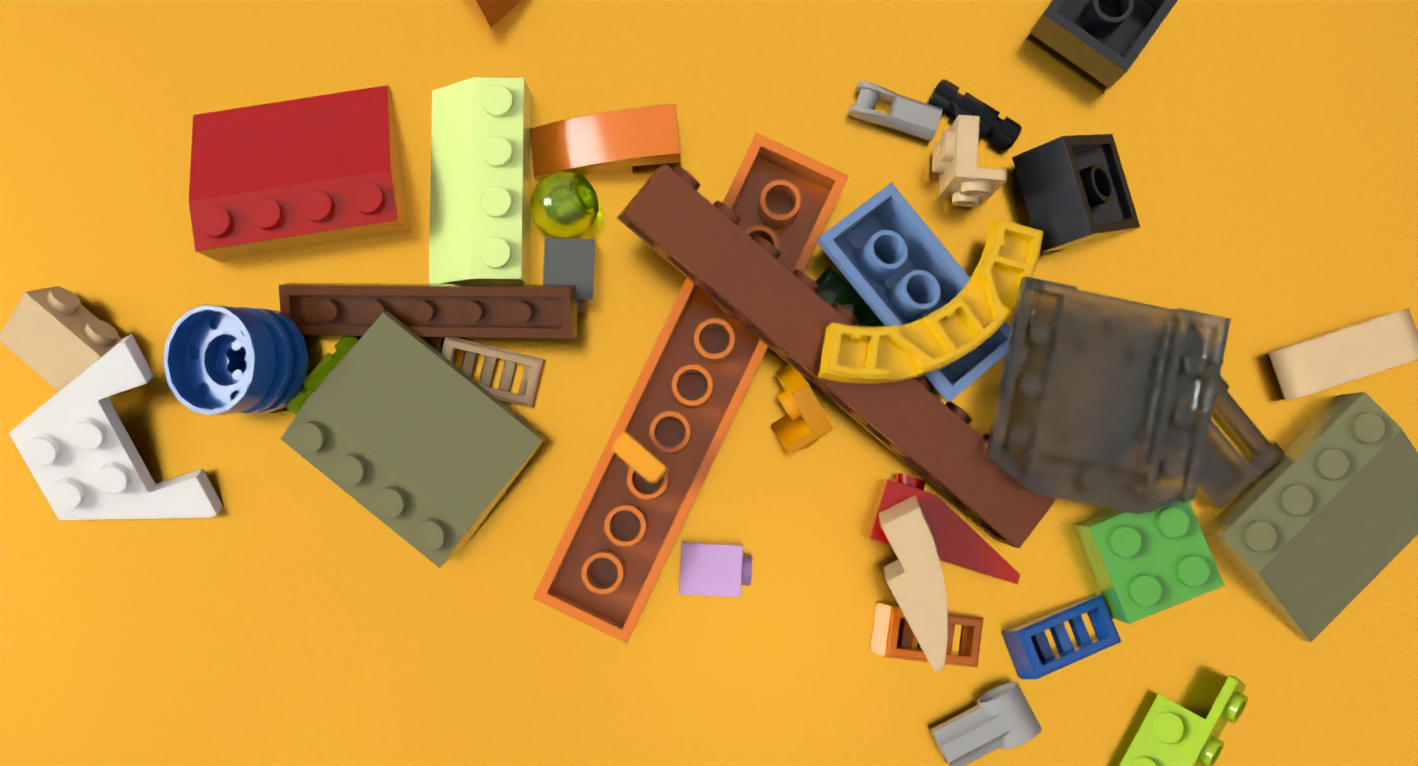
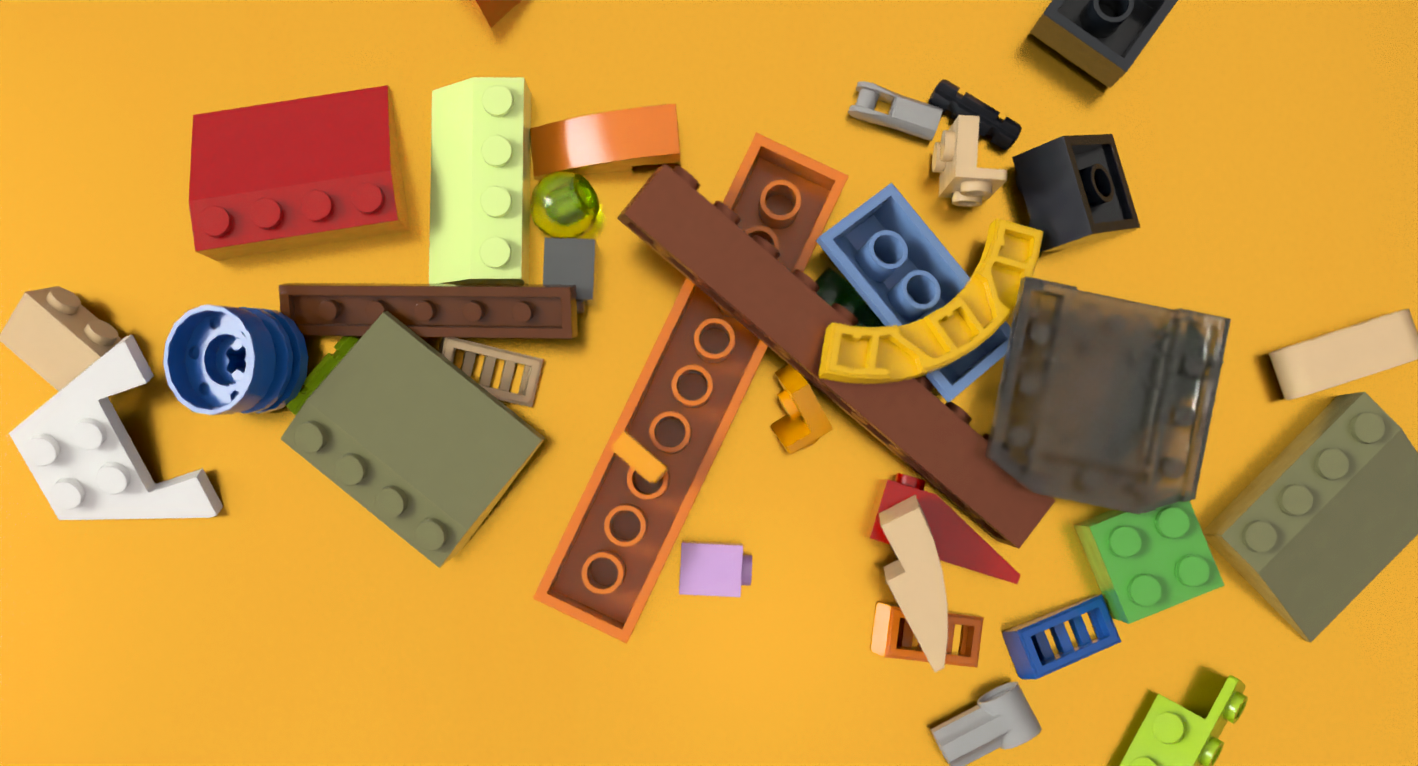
(1223, 468): clear smoke plate -> none

